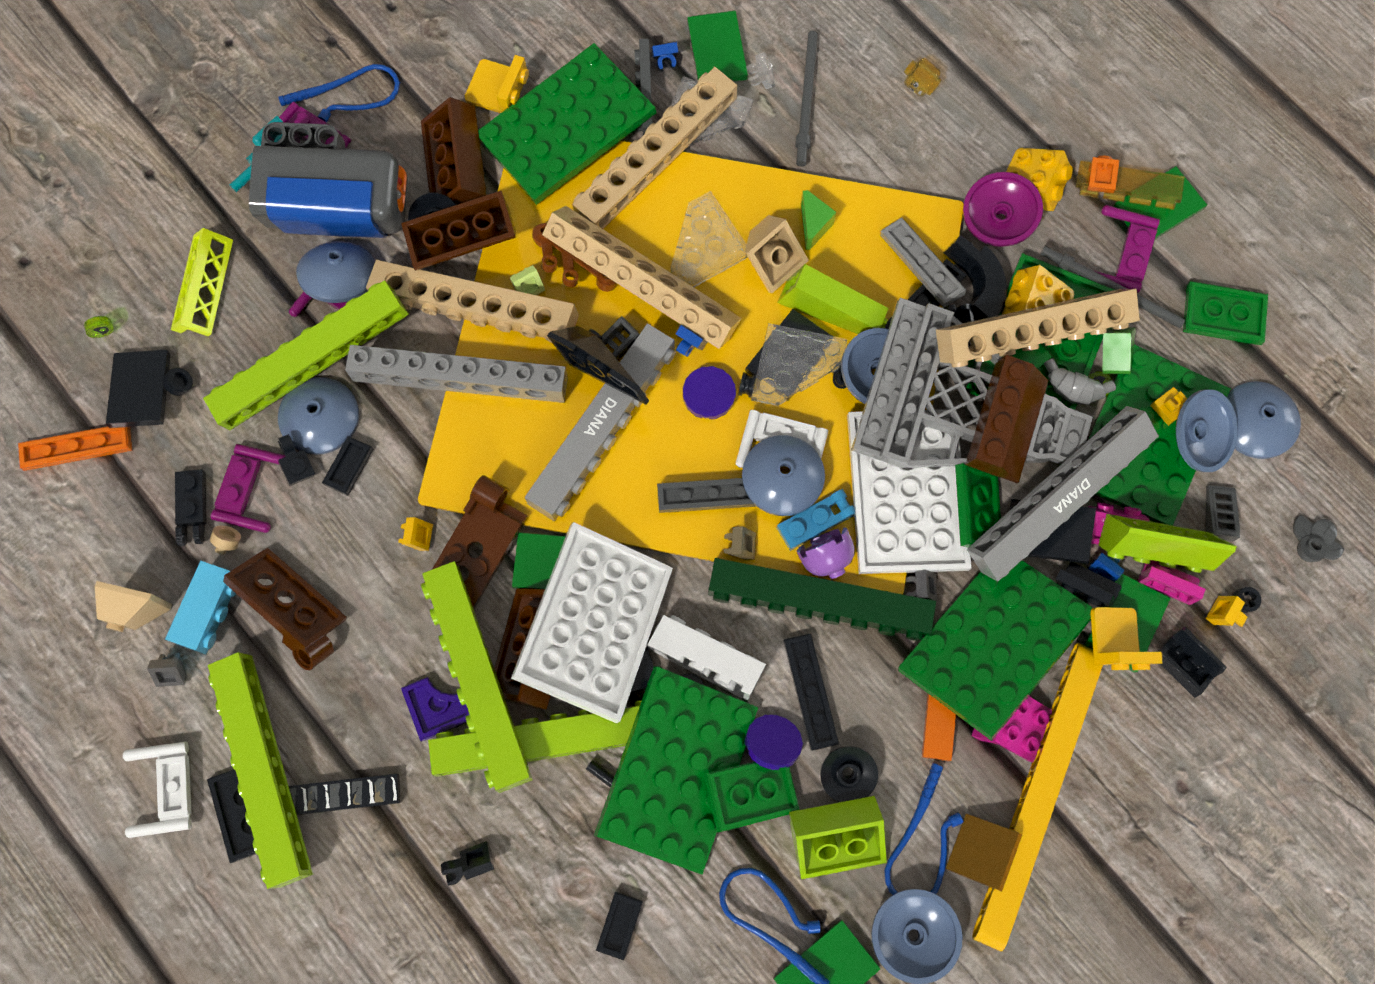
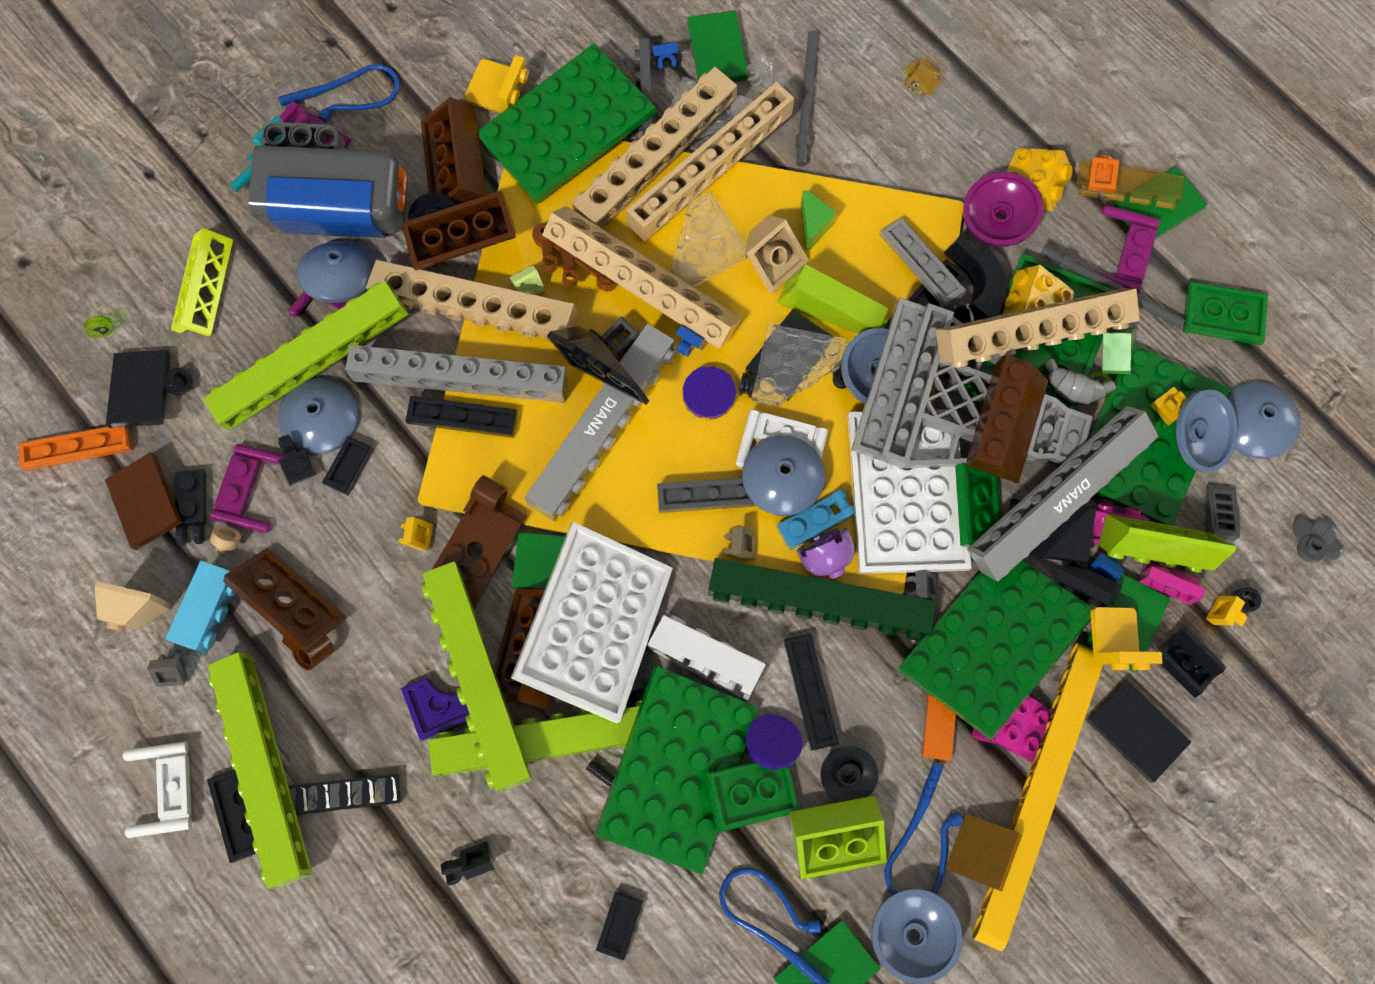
(143, 501): none -> reddish brown tile
(461, 416): none -> black tile
(709, 161): none -> tan brick
(1139, 731): none -> black tile

